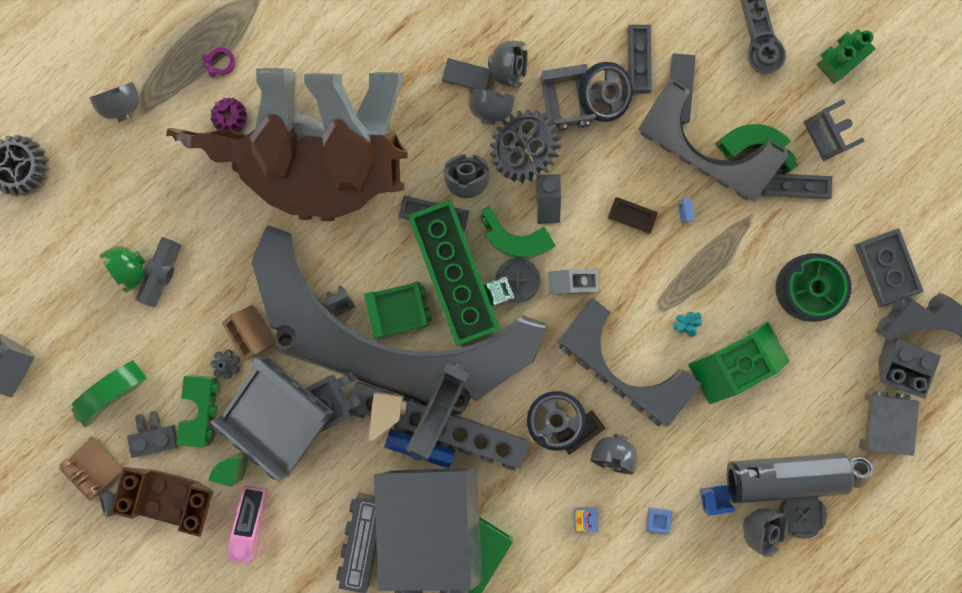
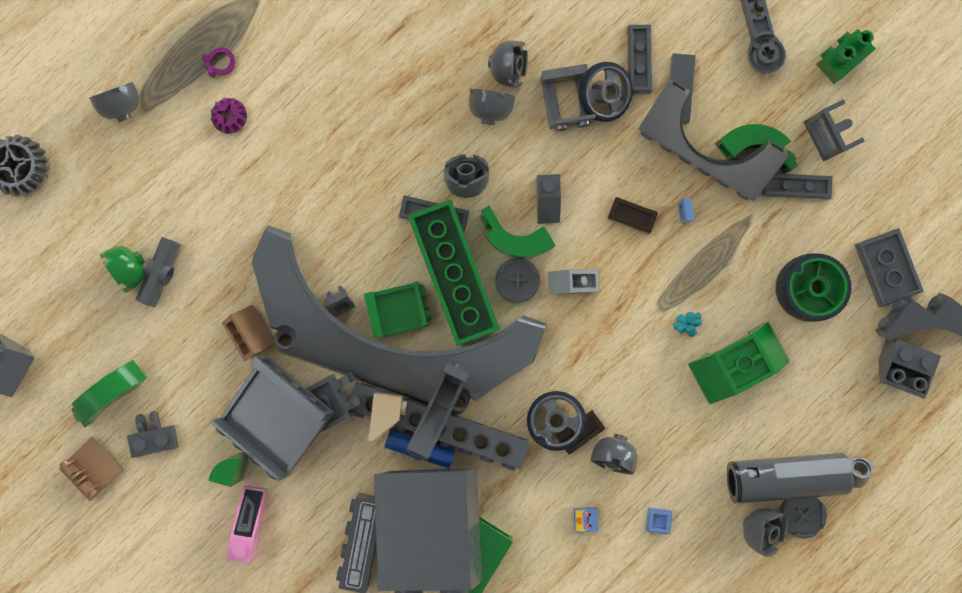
(106, 500): dark grey tile -> none
(163, 498): reddish brown slope -> none
(203, 392): green arch -> none
(225, 364): dark grey plant -> none
(310, 162): reddish brown animal -> none
(466, 74): dark grey tile -> none
(498, 291): clear green tile -> none
(543, 136): dark grey gear -> none
(659, 400): dark grey arch -> none
(716, 500): blue panel -> none
(891, 424): flat silver panel -> none

